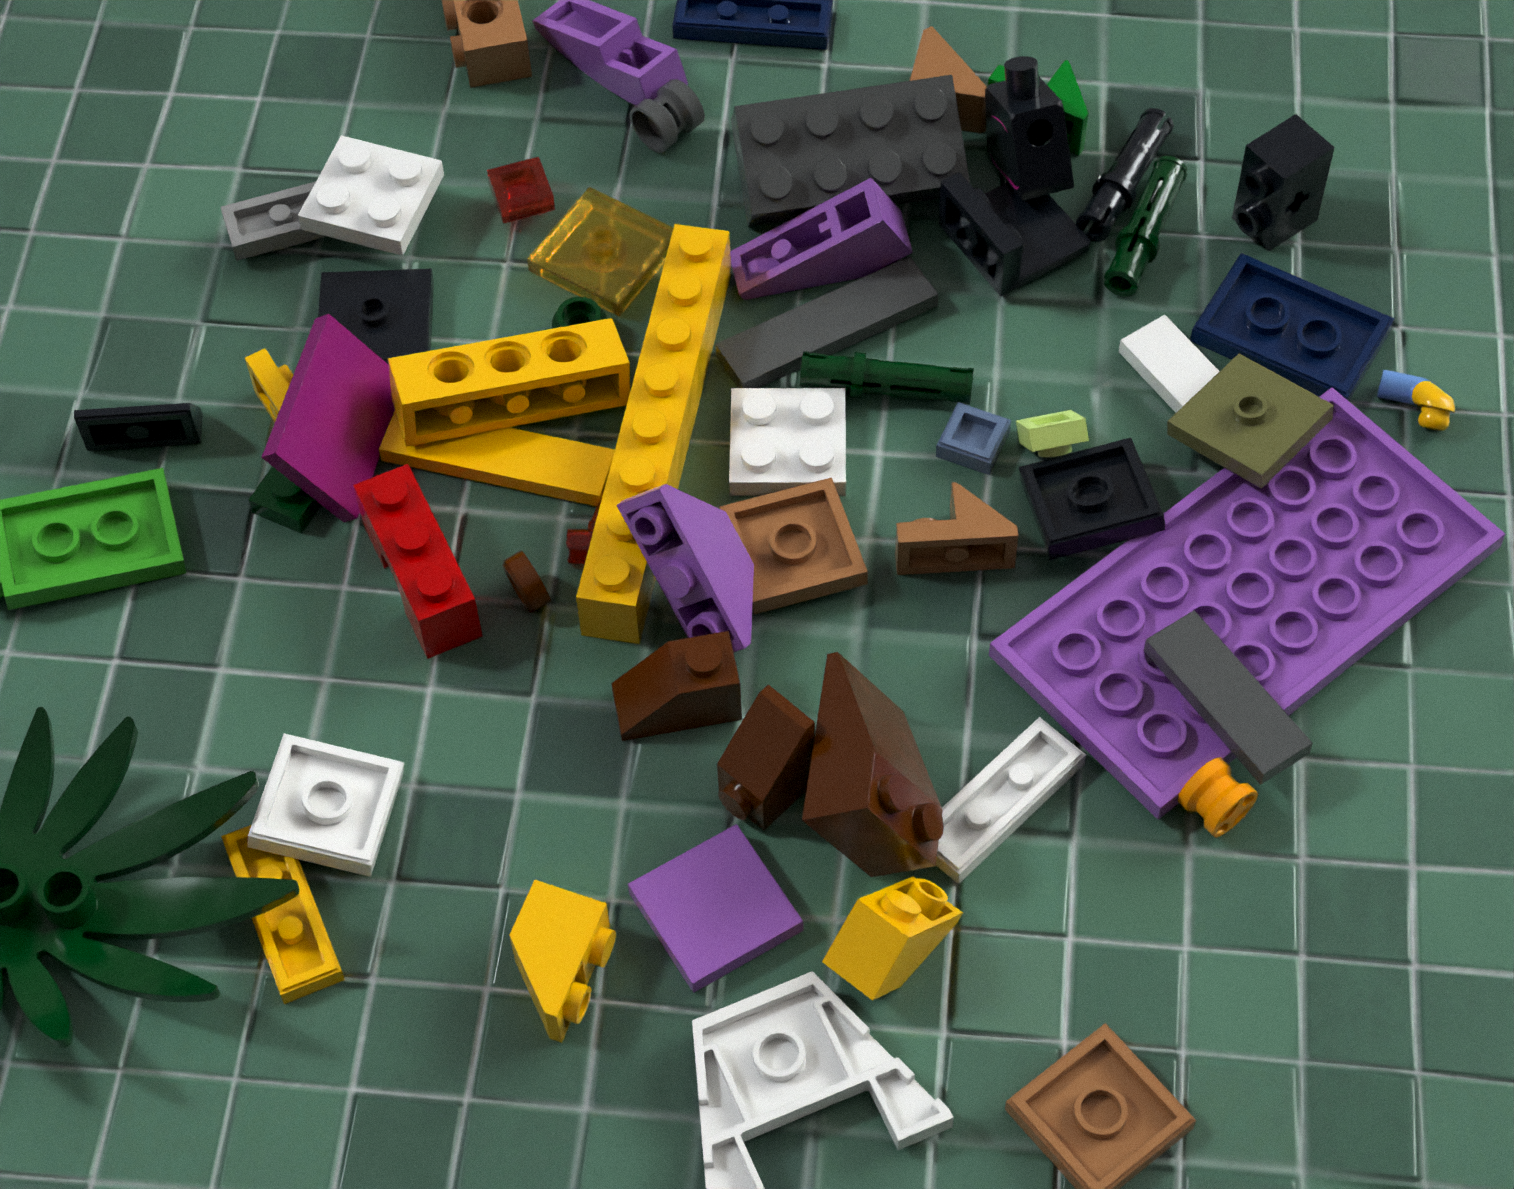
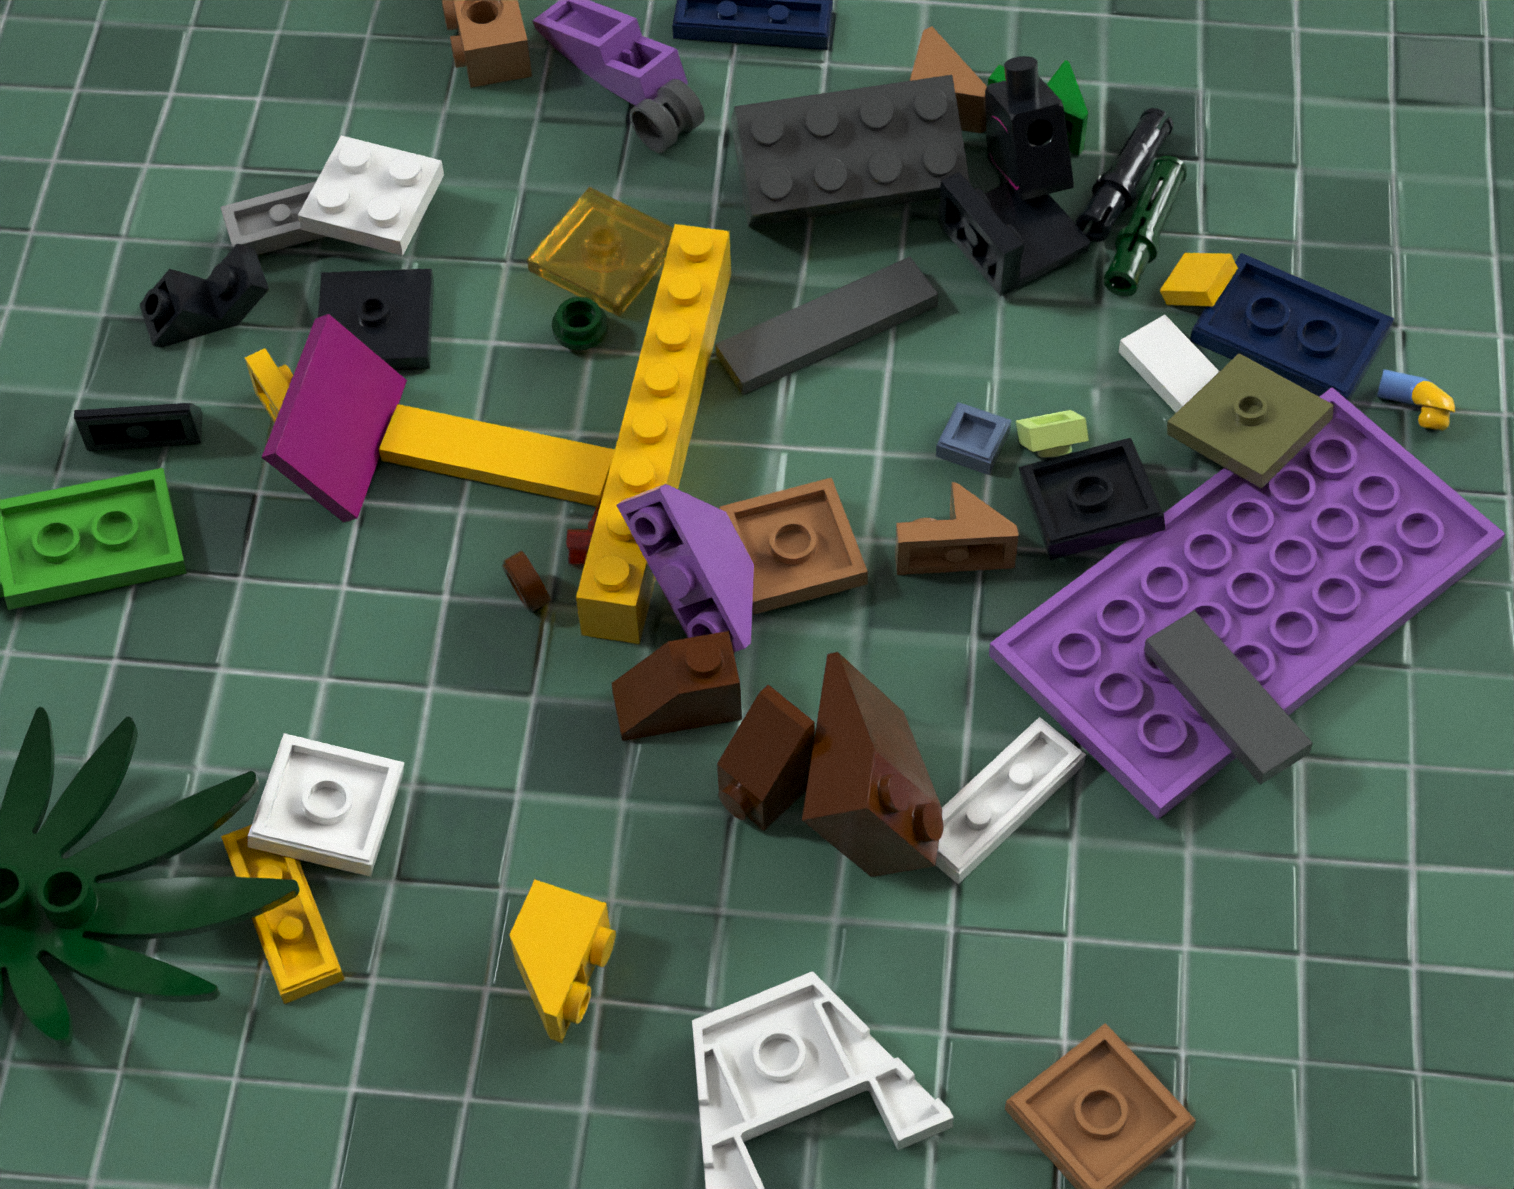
(191, 306): none -> black slope
(283, 502): dark green plate -> none
(420, 559): red arch -> none
(509, 381): yellow brick -> none
(521, 190): clear red plate -> none
(715, 907): medium lavender tile -> none
(786, 439): white plate -> none
(824, 245): medium lavender slope -> none
(886, 377): dark green pin -> none
(891, 935): yellow slope -> none
(1198, 279): none -> yellow tile
(1217, 797): light orange wheel -> none
(1282, 182): black brick -> none

